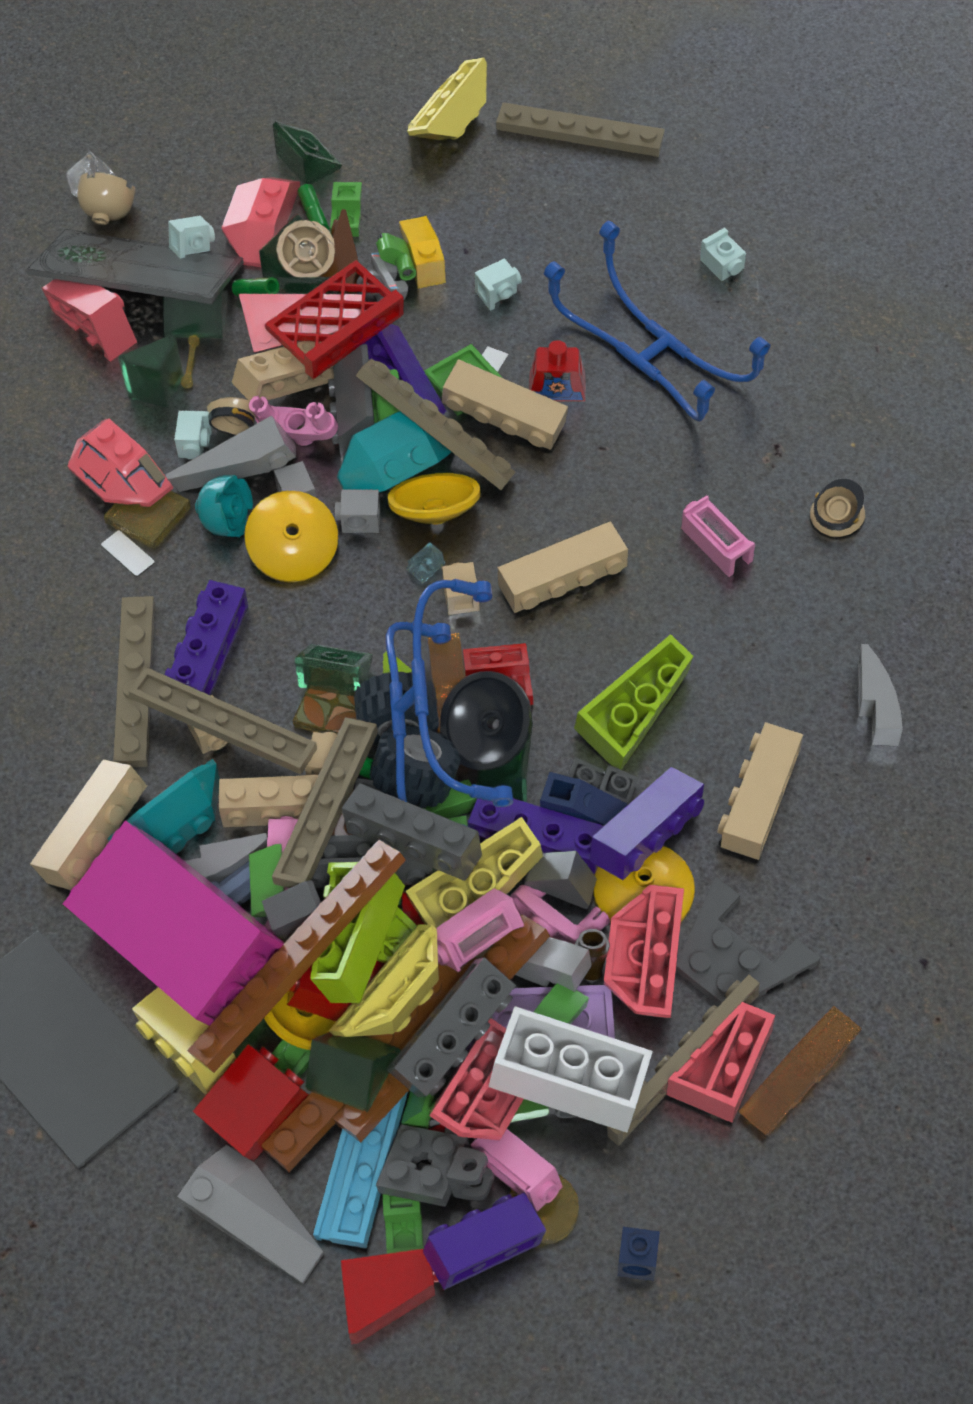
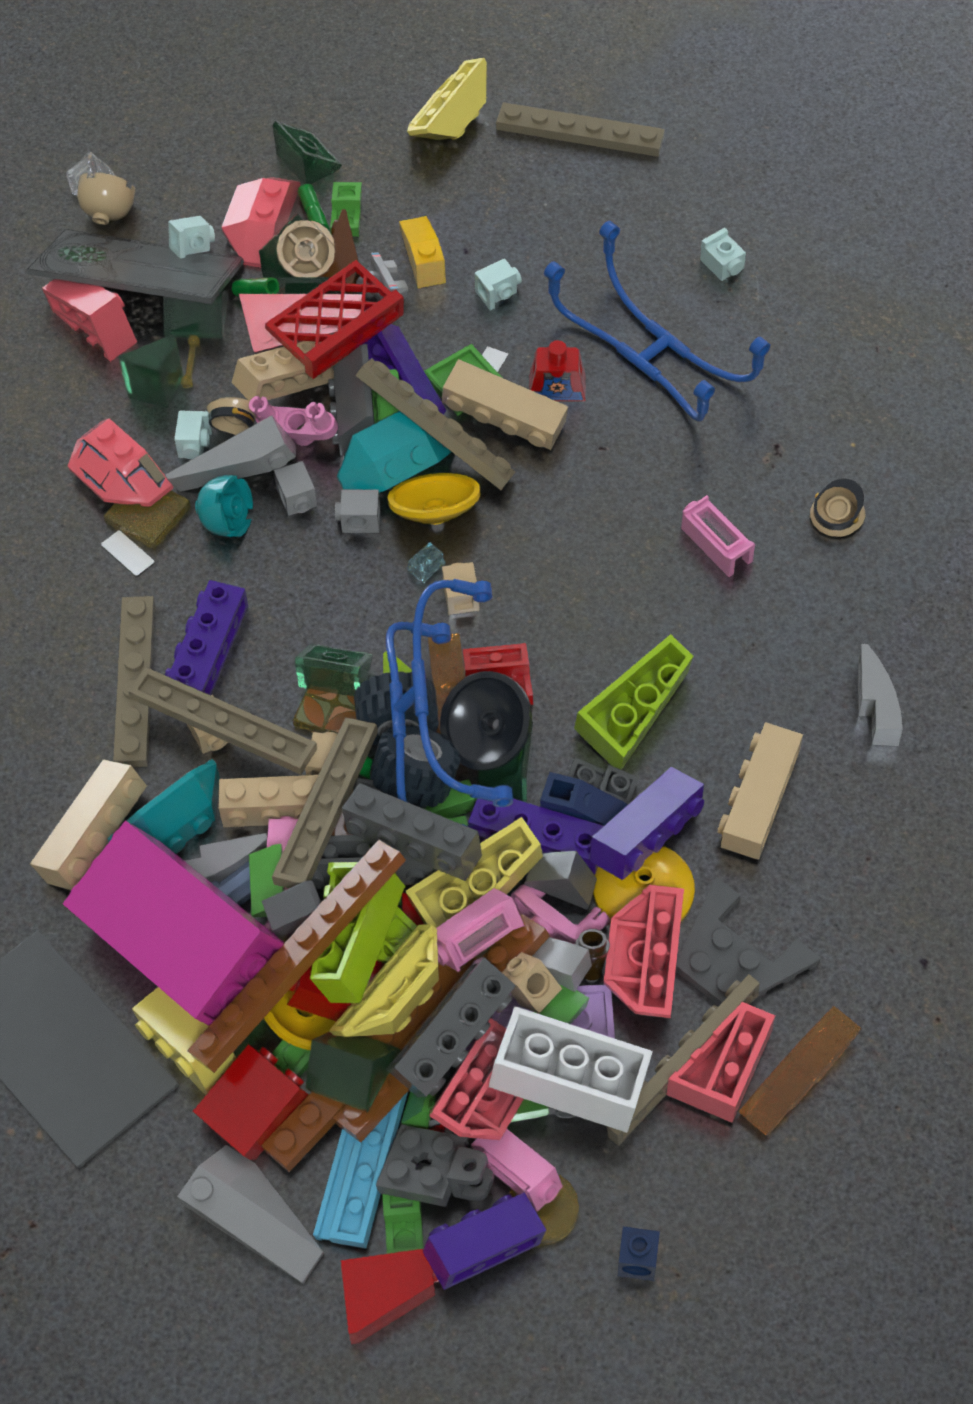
(285, 555): yellow dish -> none
(397, 253): bright green piece -> none
(541, 985): none -> tan brick
(562, 567): tan brick -> none

